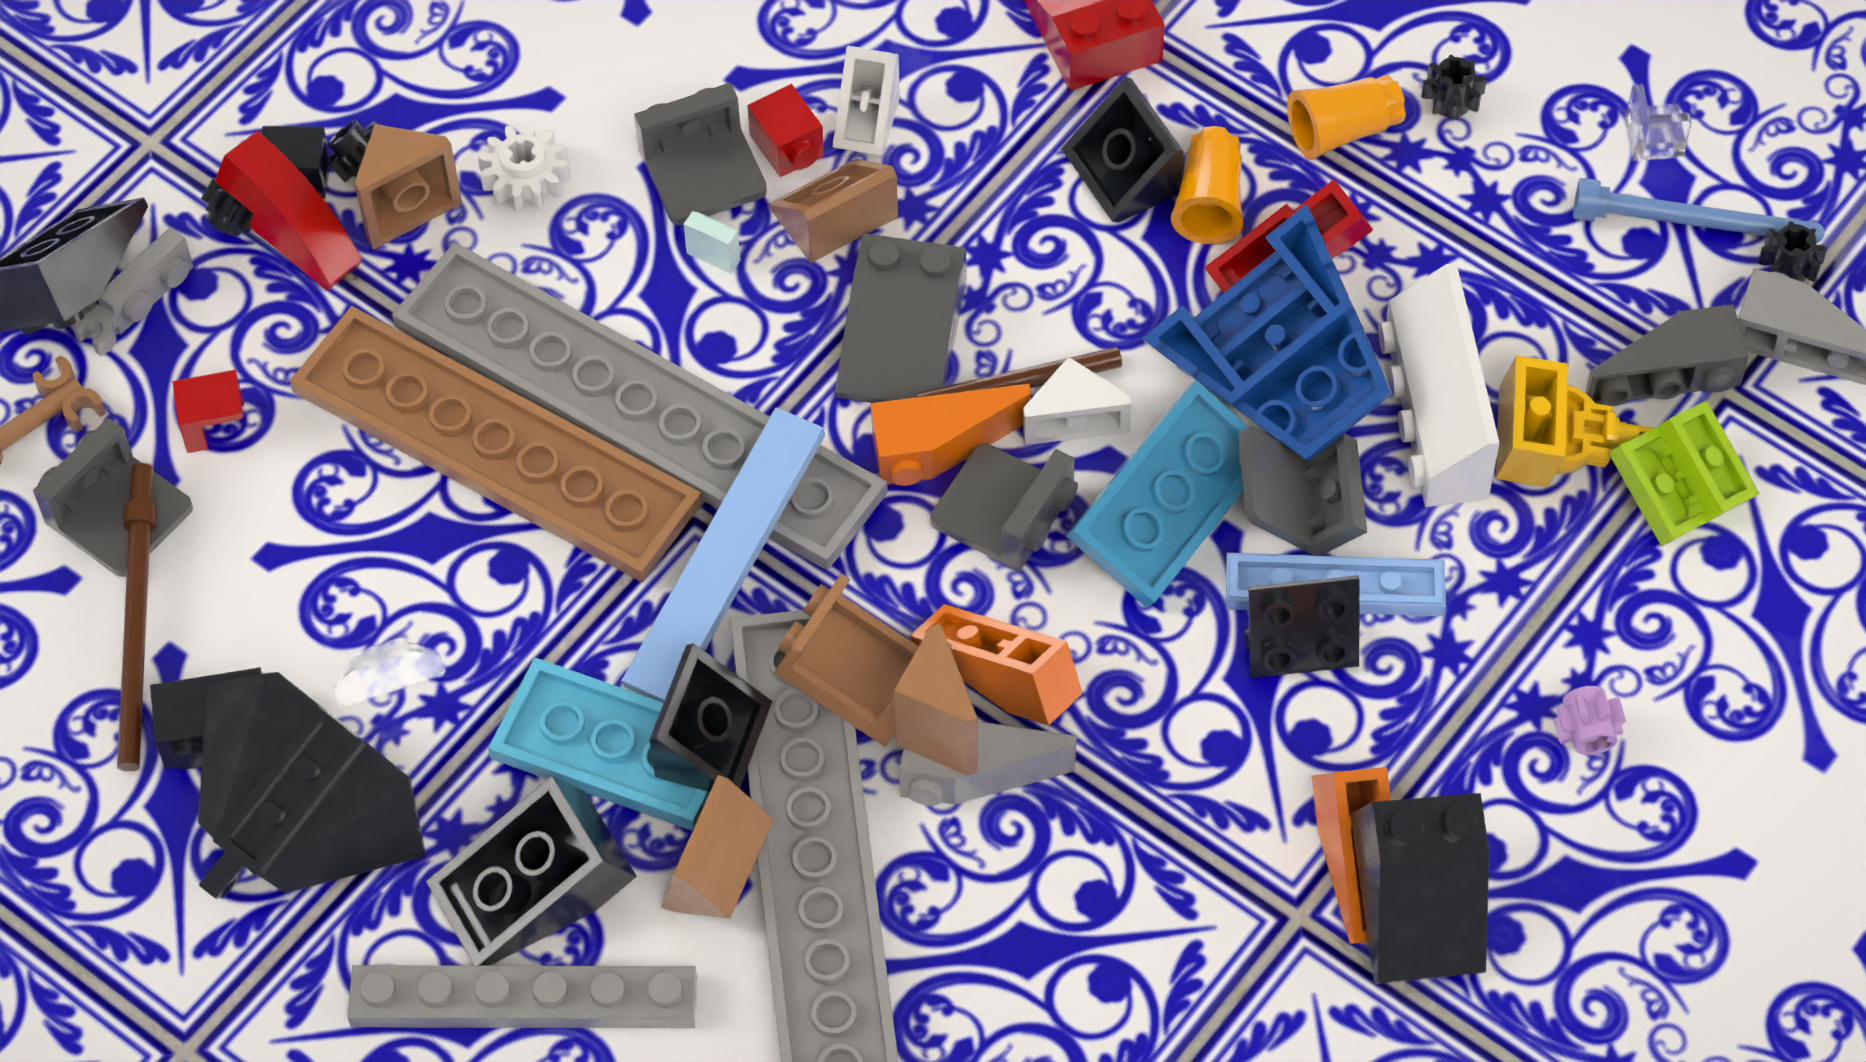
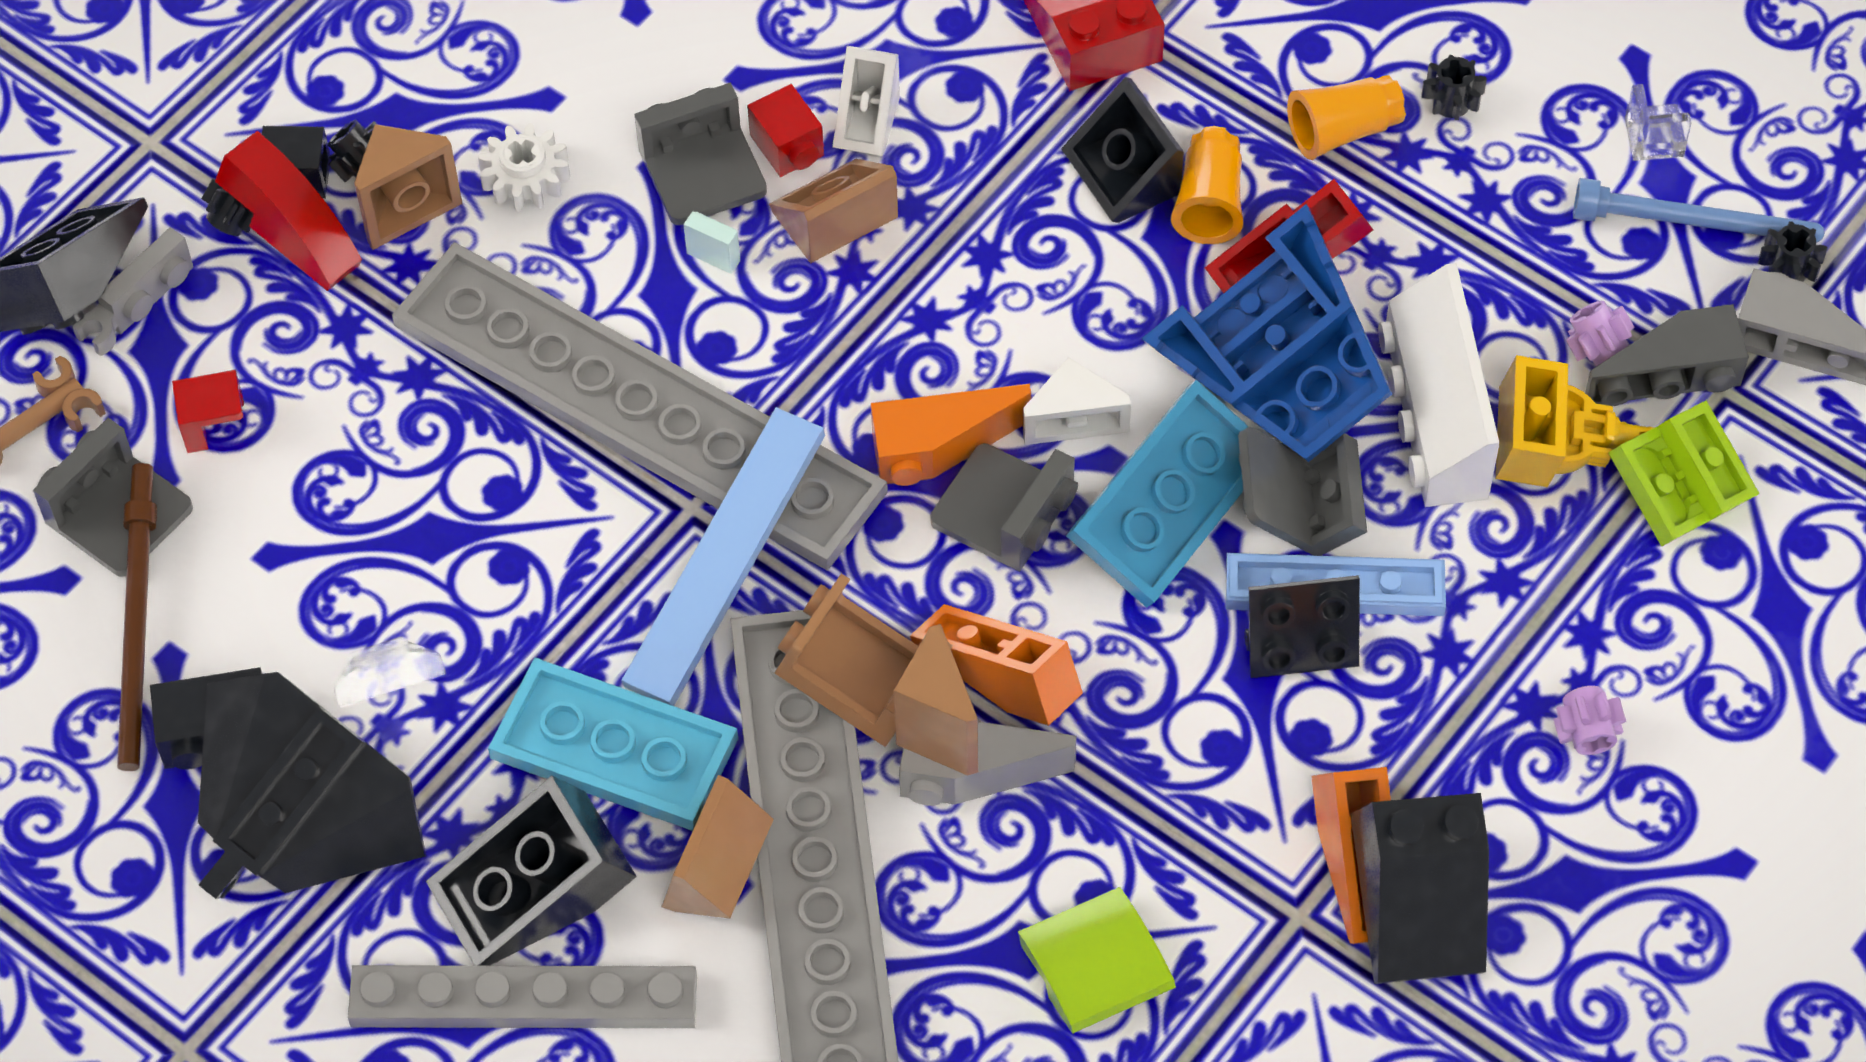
(497, 443): medium nougat plate -> none
(706, 723): black slope -> none
(900, 318): dark grey slope -> none
(1034, 375): reddish brown bar -> none
(1096, 959): none -> lime slope
(1599, 332): none -> lavender gear

